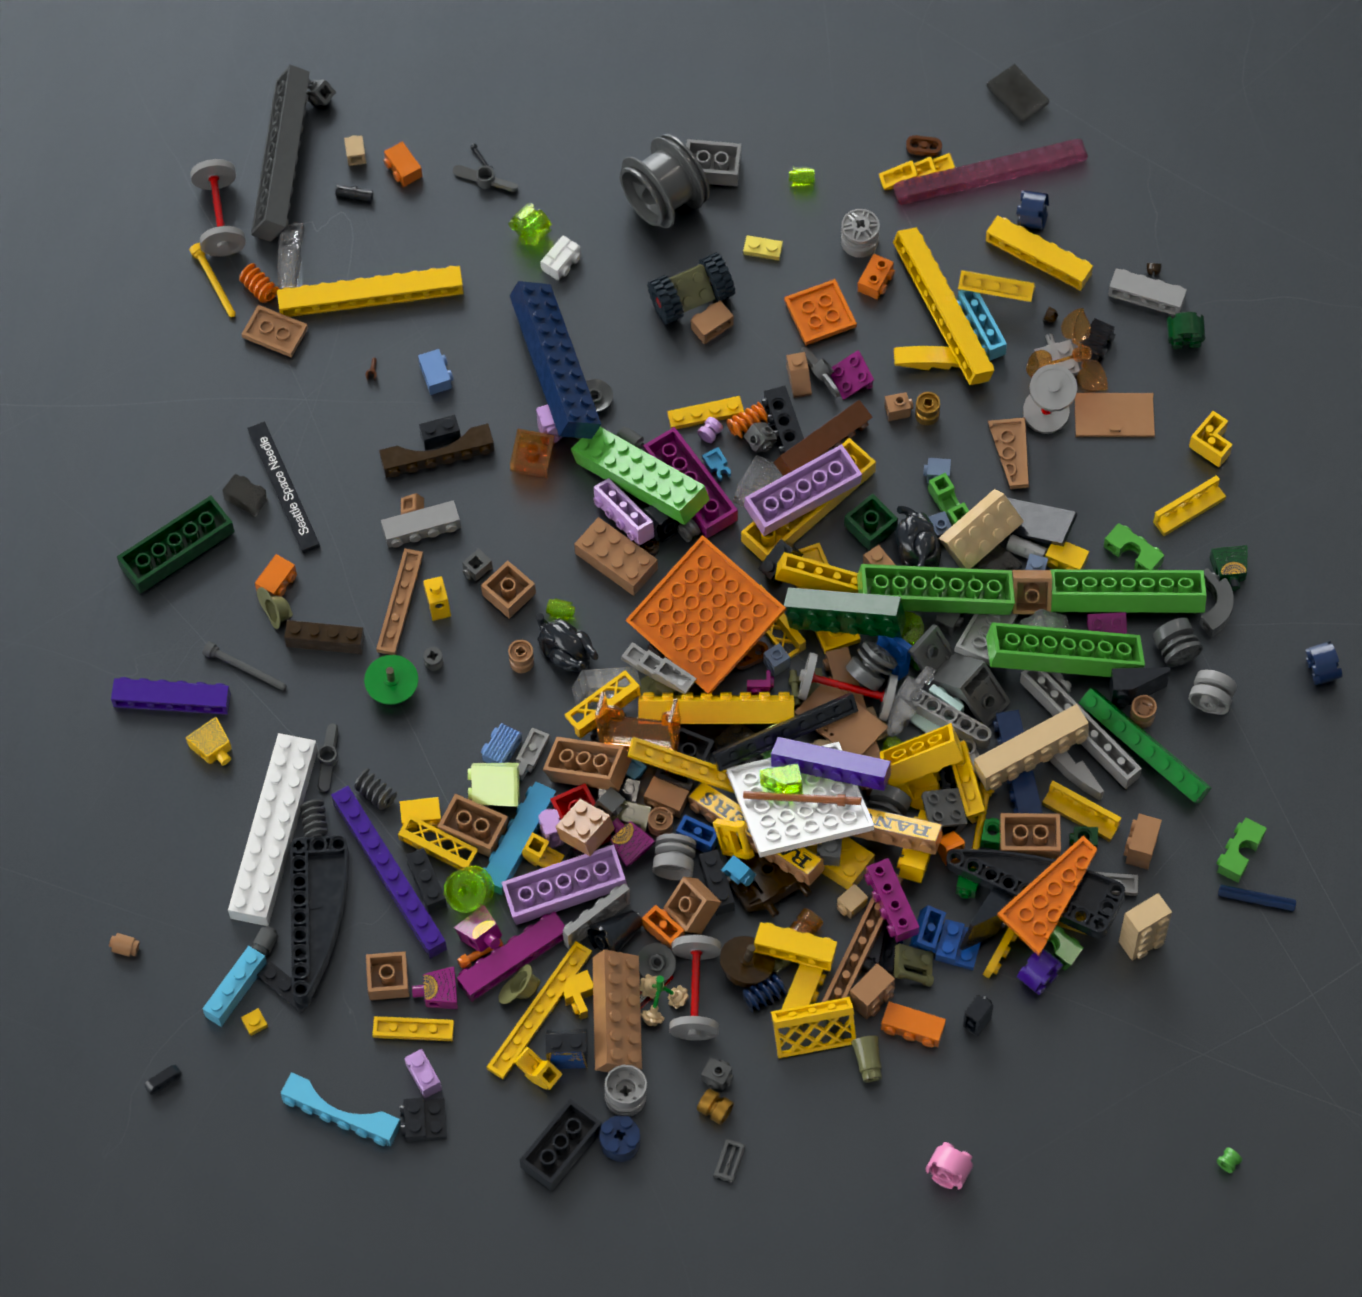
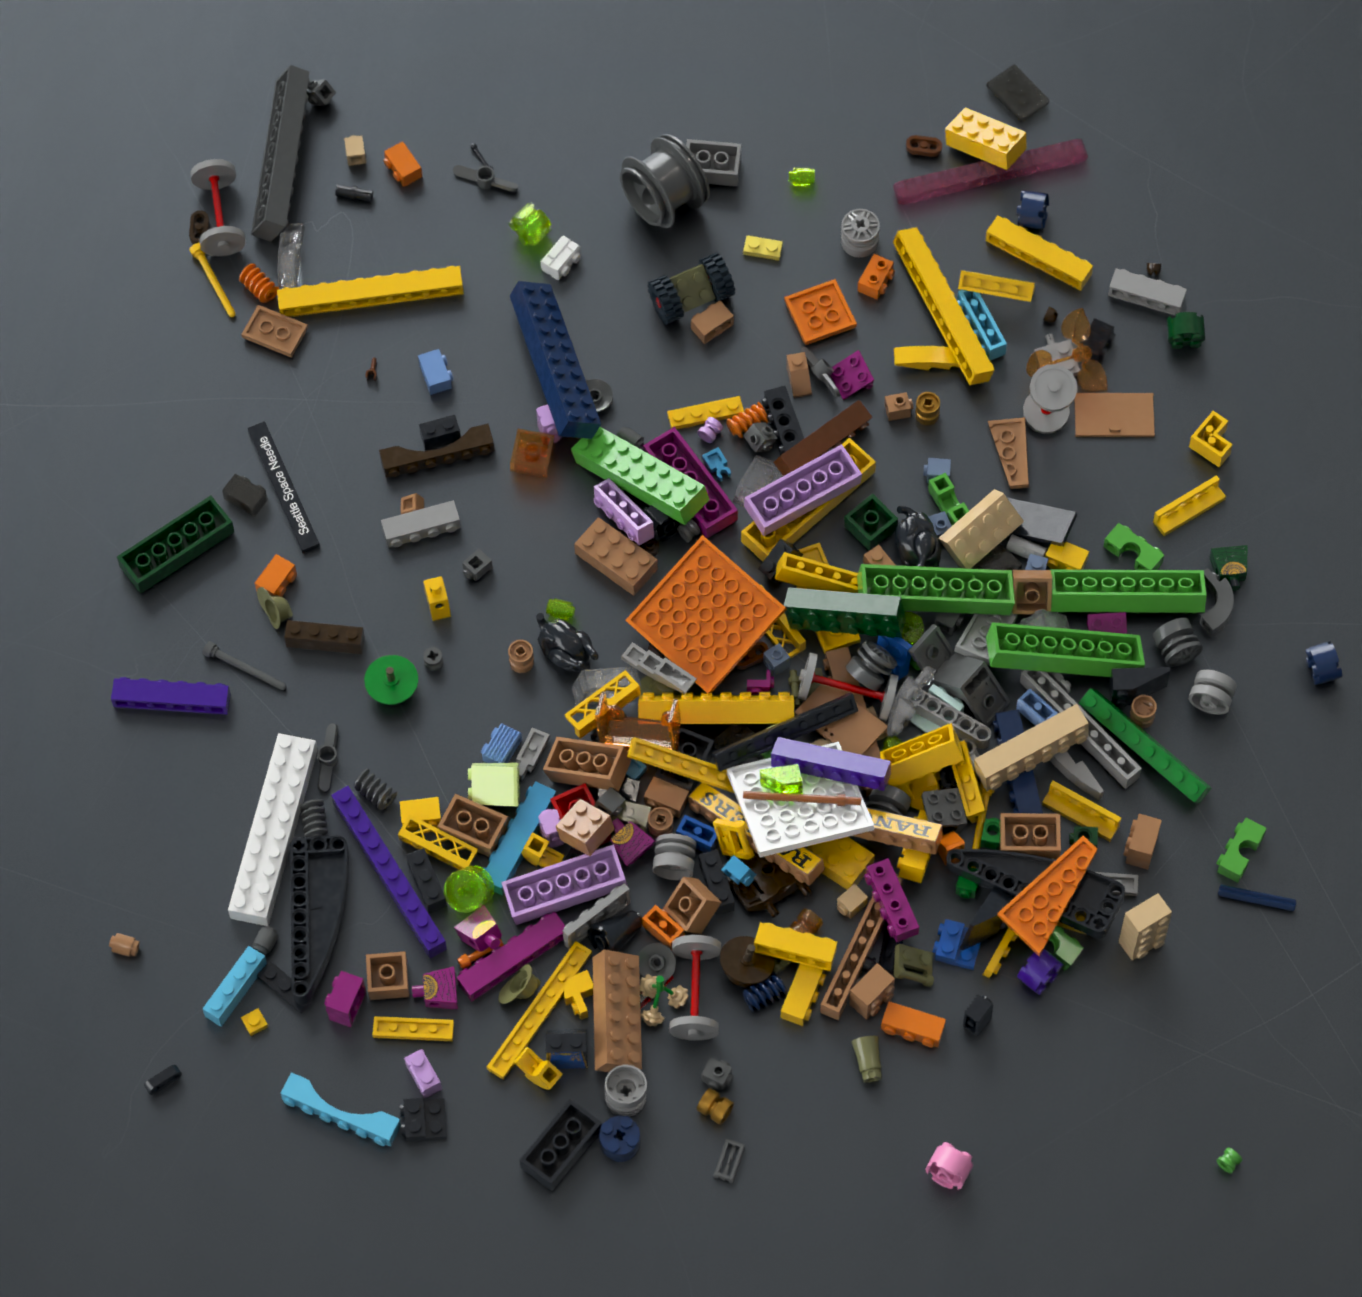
(197, 229): none -> dark brown plate
(210, 742): yellow torso -> none
(345, 998): none -> magenta brick
(399, 602): medium nougat plate -> none
(508, 589): medium nougat brick -> none
(812, 1015): yellow fence -> none
(830, 852): dark grey brick -> none
(911, 170): yellow slope -> none
(930, 924): blue brick -> none
(986, 138): none -> yellow brick
(1034, 708): none -> medium blue brick

